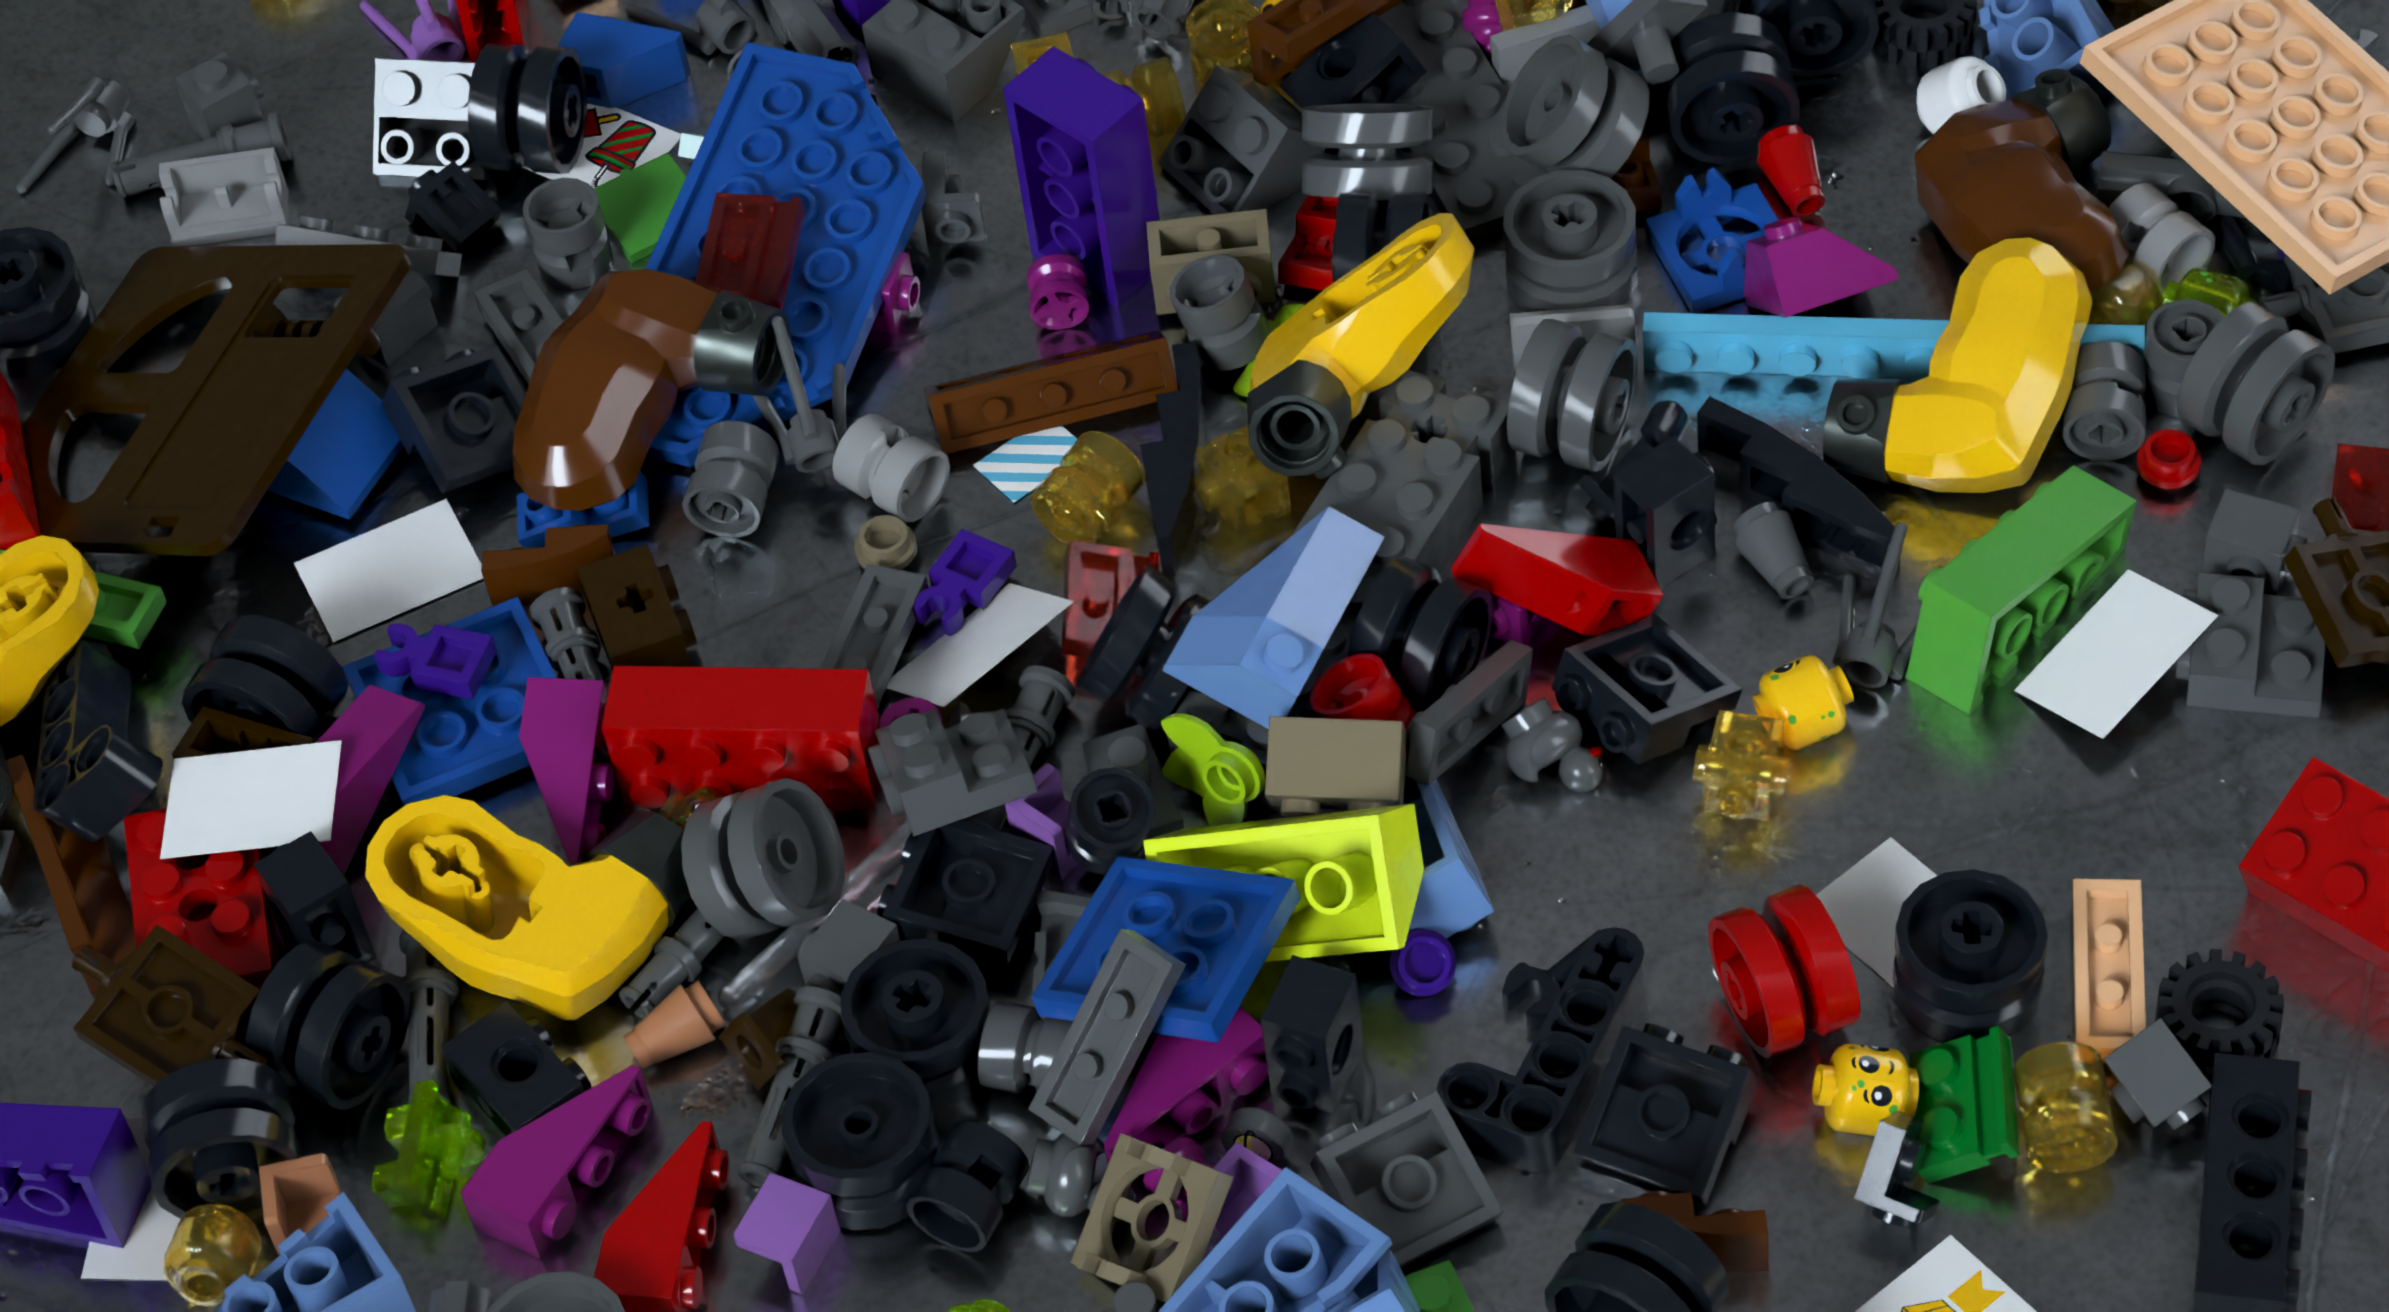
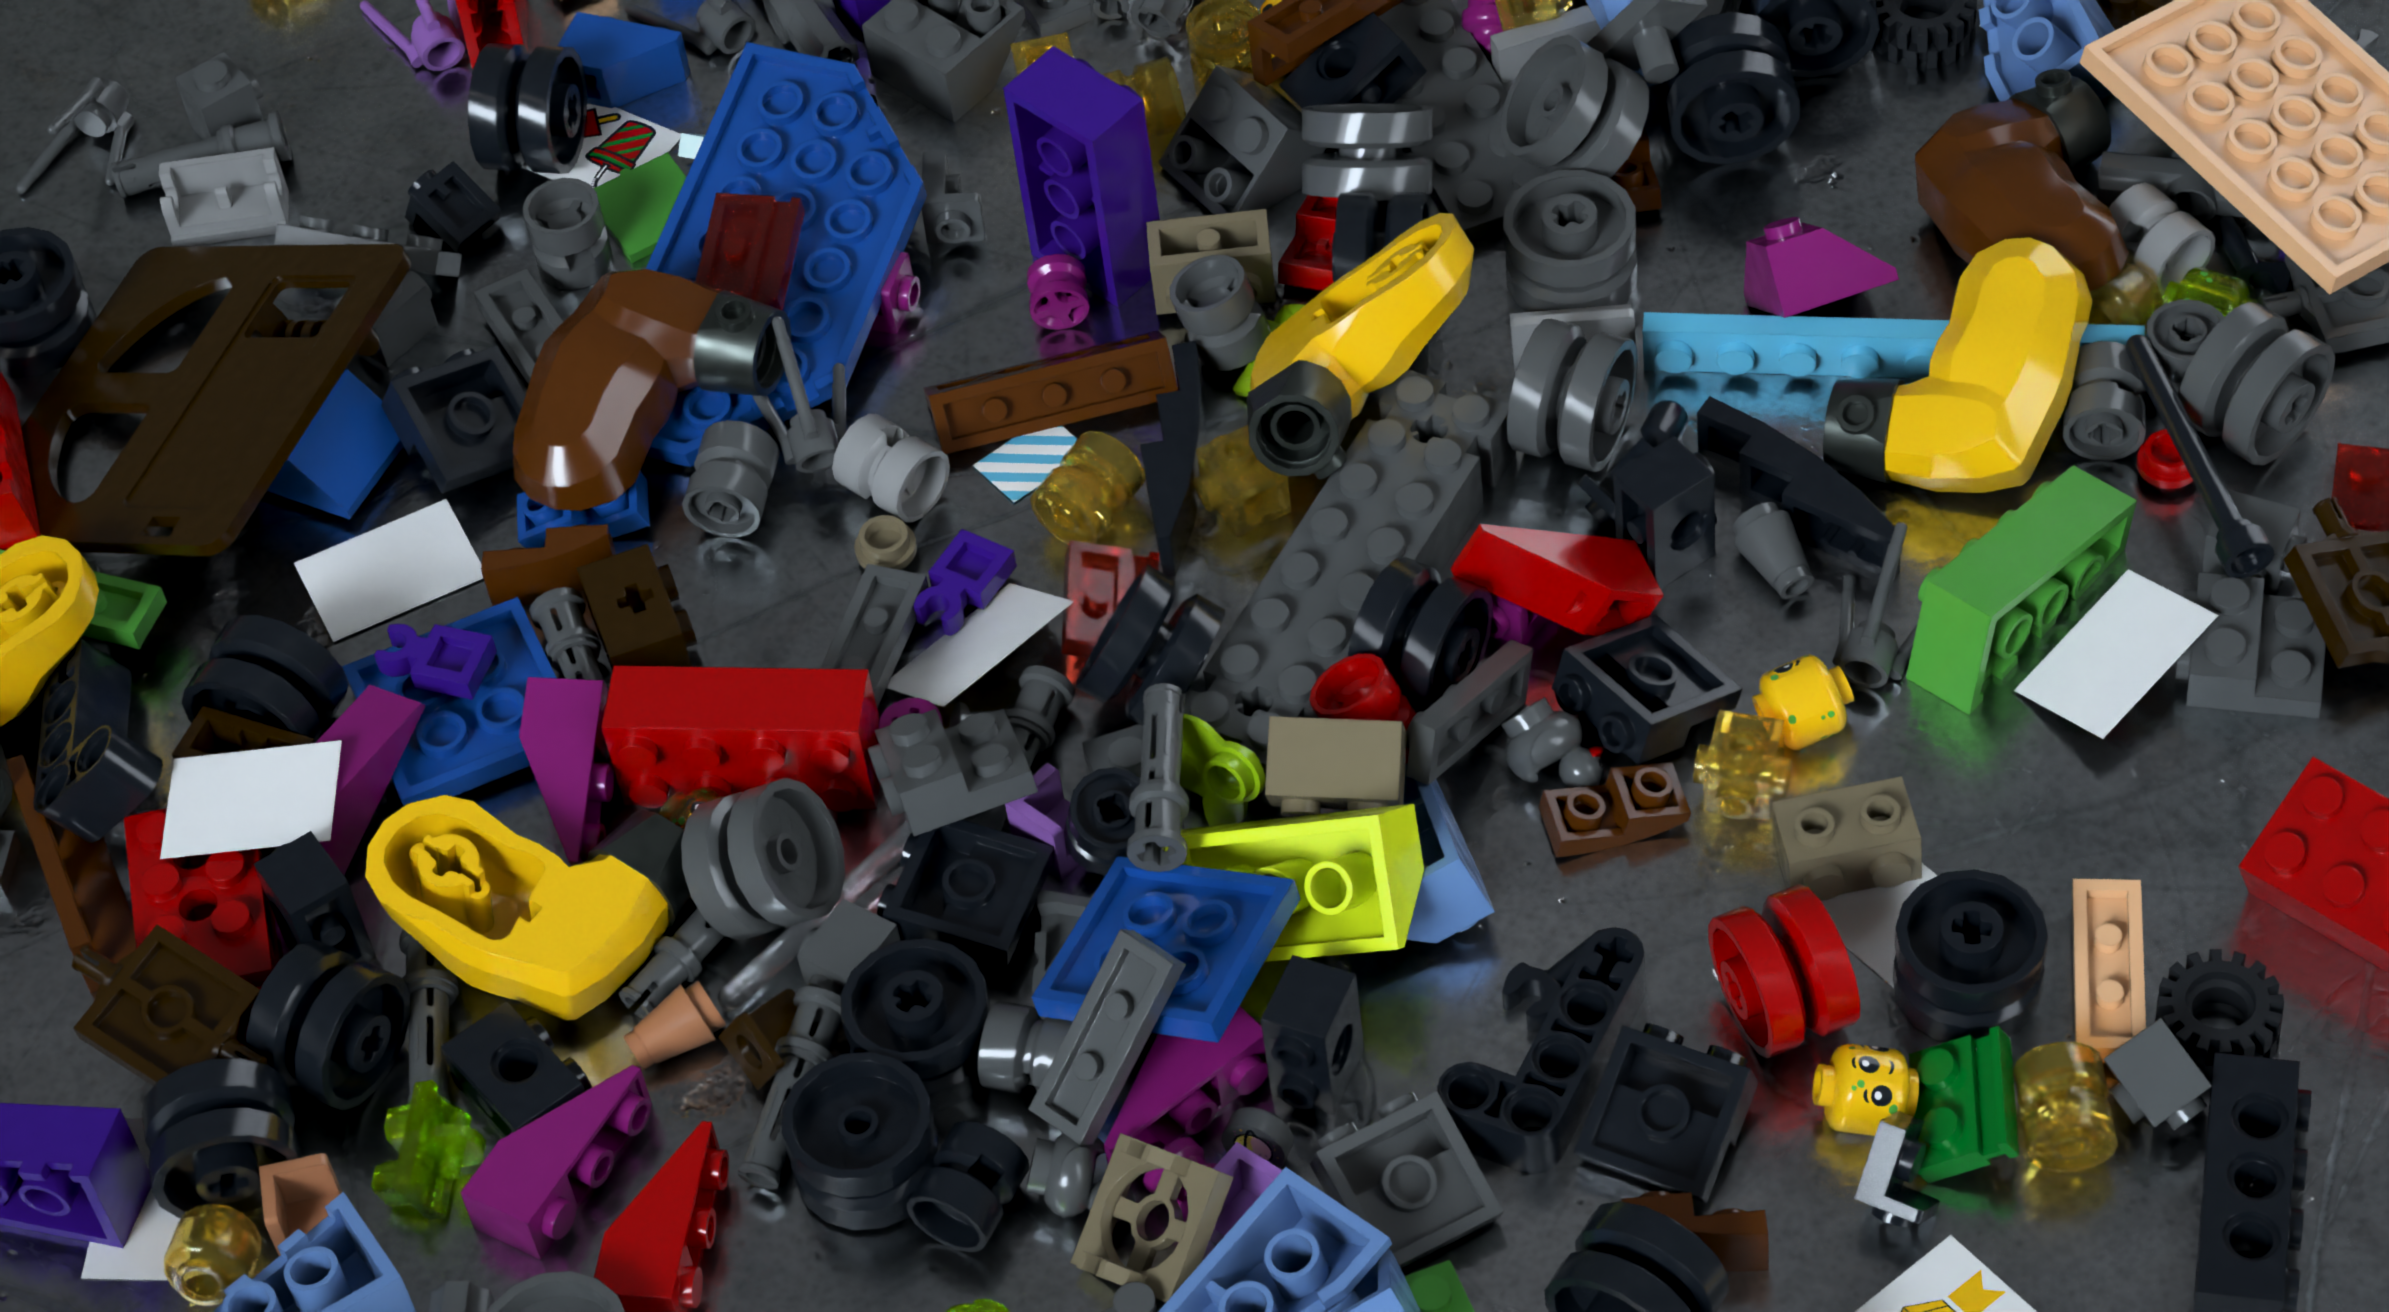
(422, 117): slope -> none
(790, 1227): medium lavender panel -> none
(1159, 800): none -> dark grey pin
(1273, 623): medium blue wedge -> none
(1424, 963): dark purple plate -> none
(1626, 809): none -> reddish brown slope
(1703, 209): blue piece -> none
(1792, 168): red cone -> none
(1848, 838): none -> dark tan brick
(1957, 87): white head -> none
(2240, 544): none -> black piece

